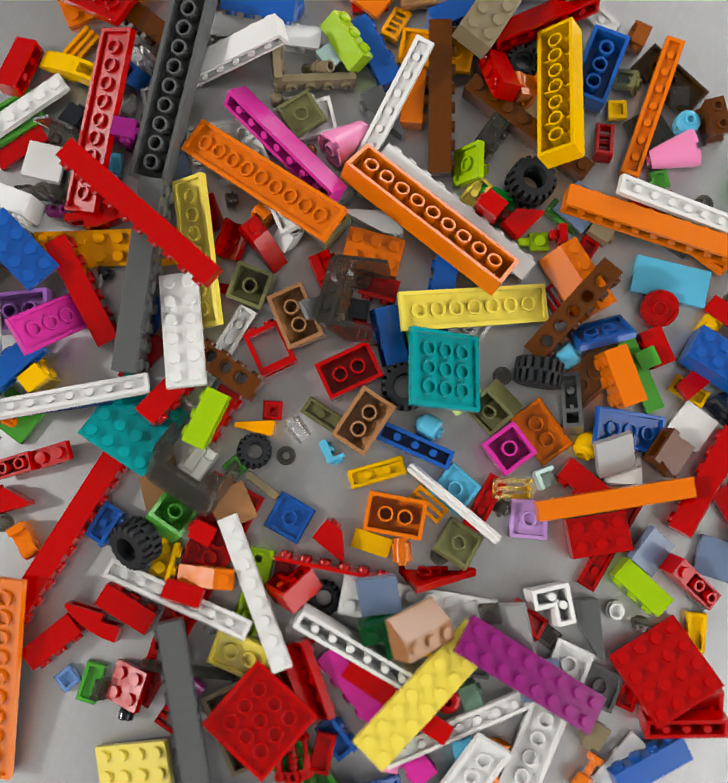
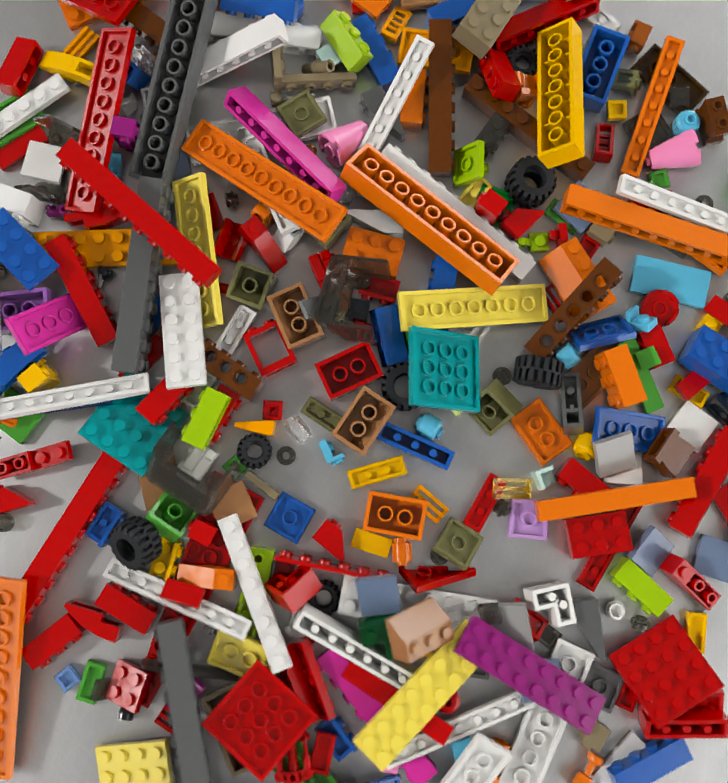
(25, 539): orange leg -> none
(73, 115): black brick -> none
(454, 503): white axle -> none
(458, 484): medium azure tile -> none
(470, 695): sand green brick -> none
(508, 448): dark pink brick -> none
(640, 322): none -> medium azure bracket

